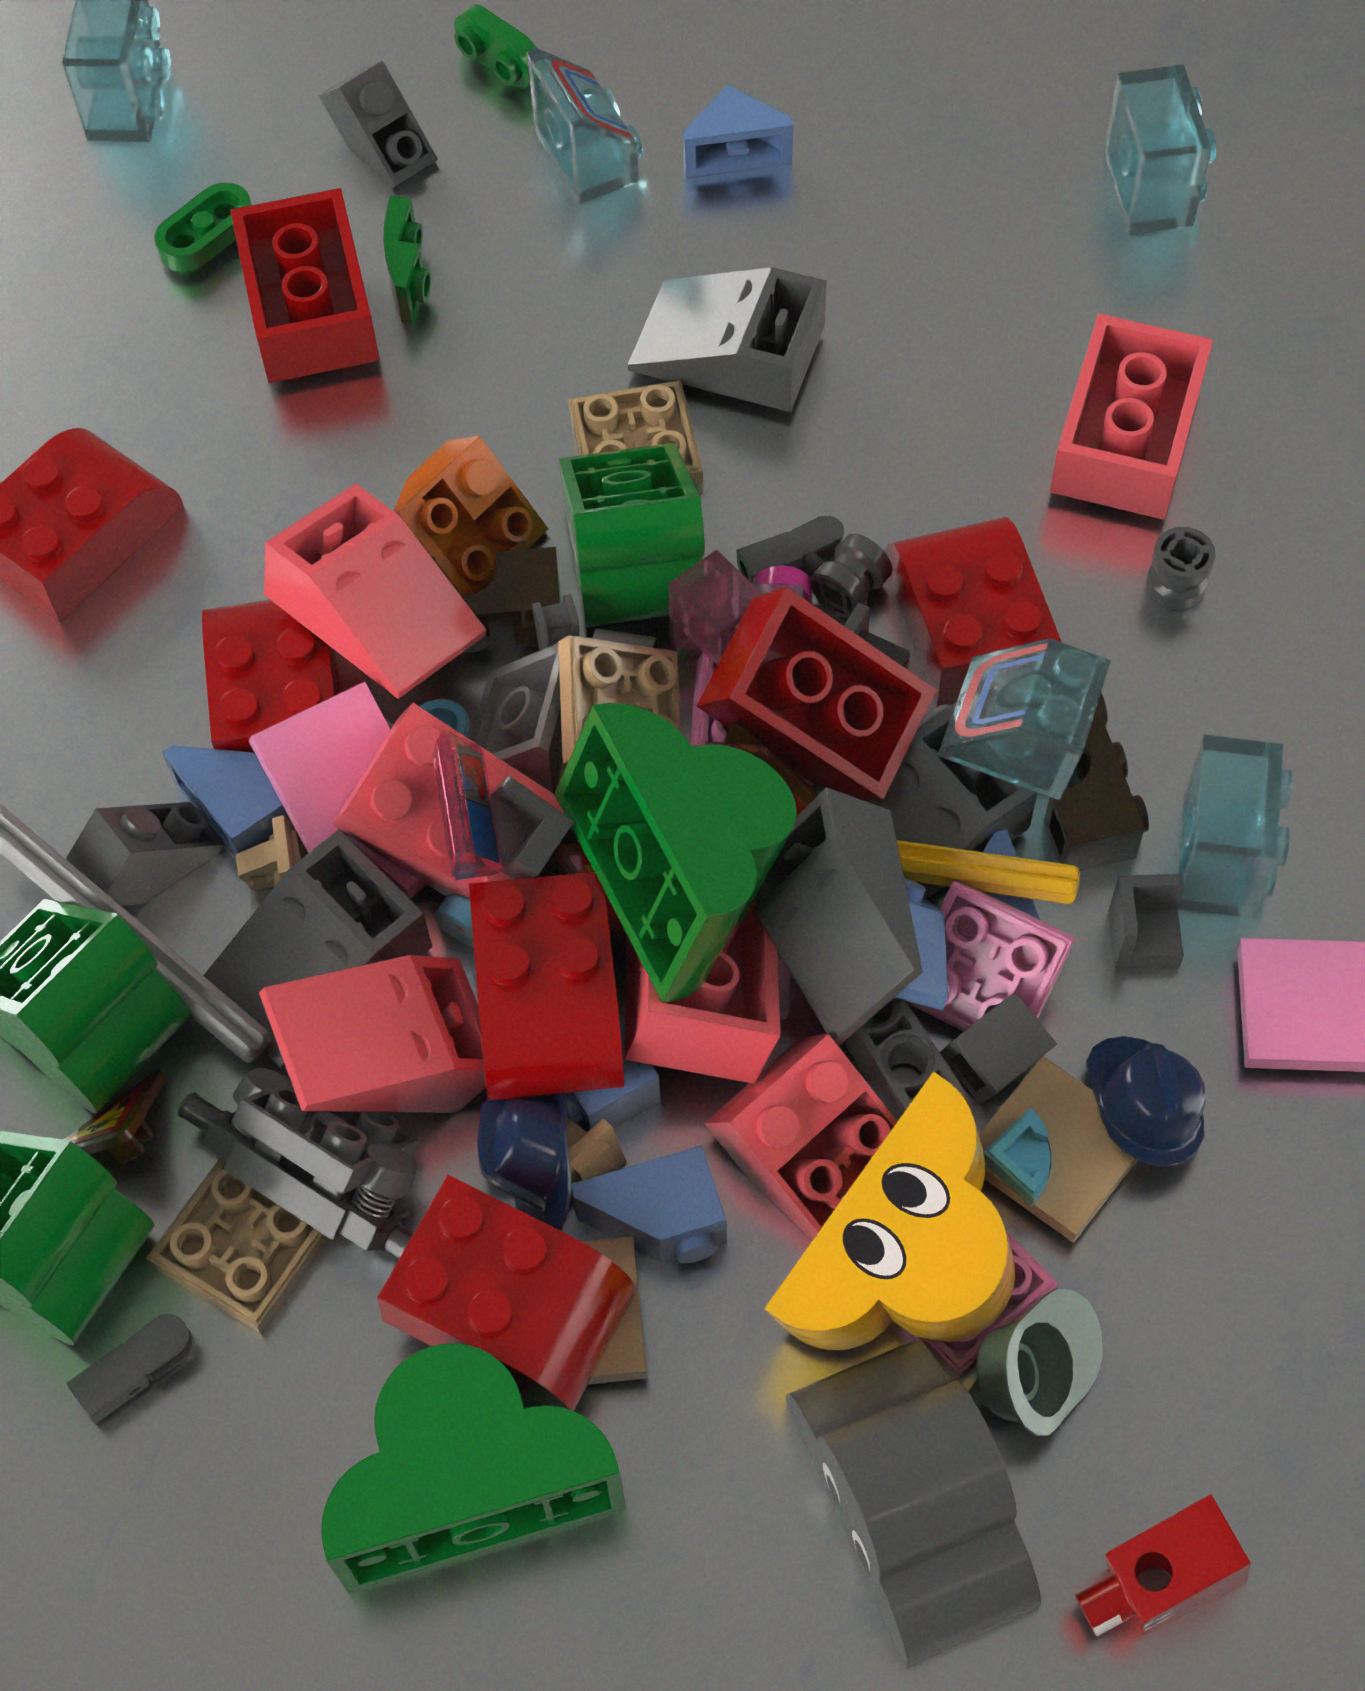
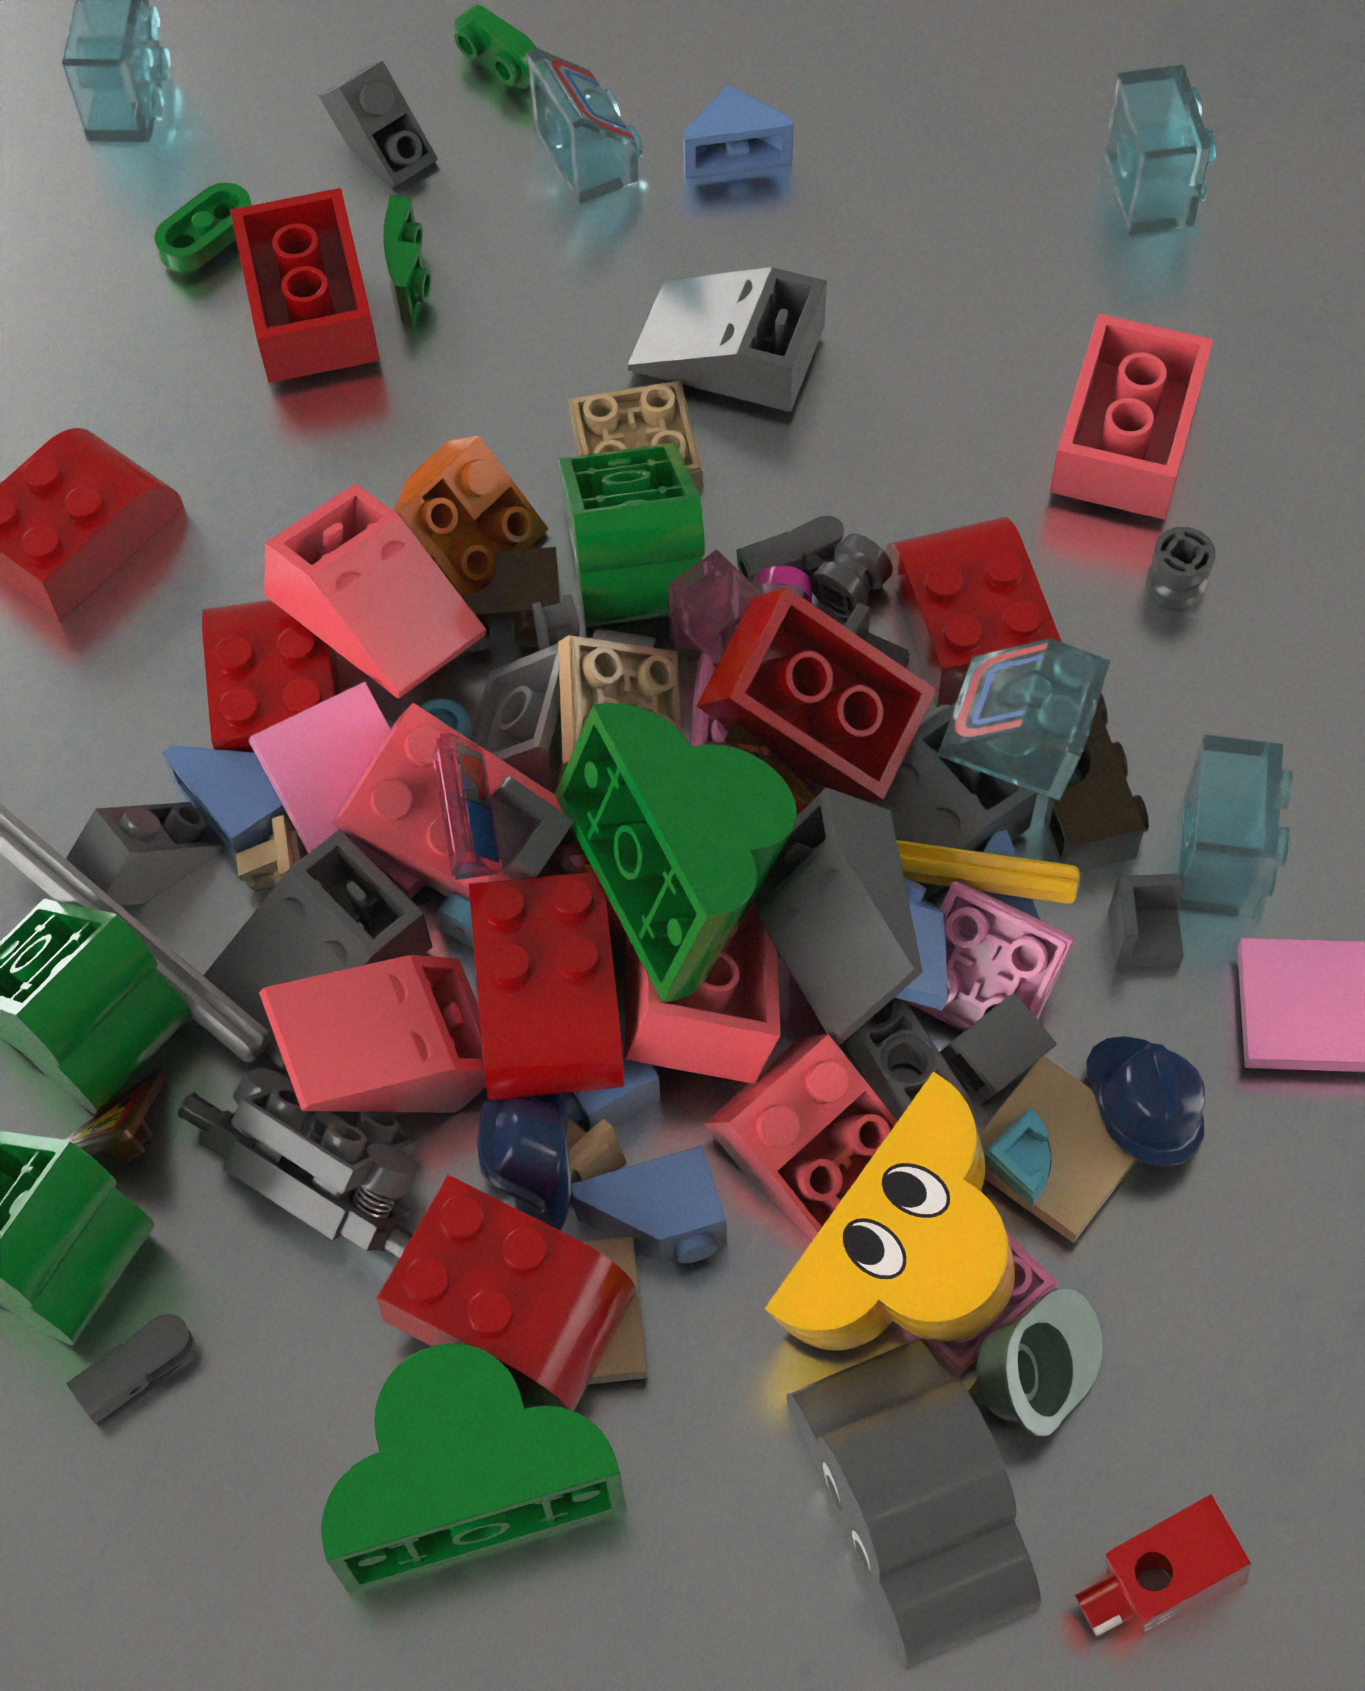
(236, 1249): tan tile -> none

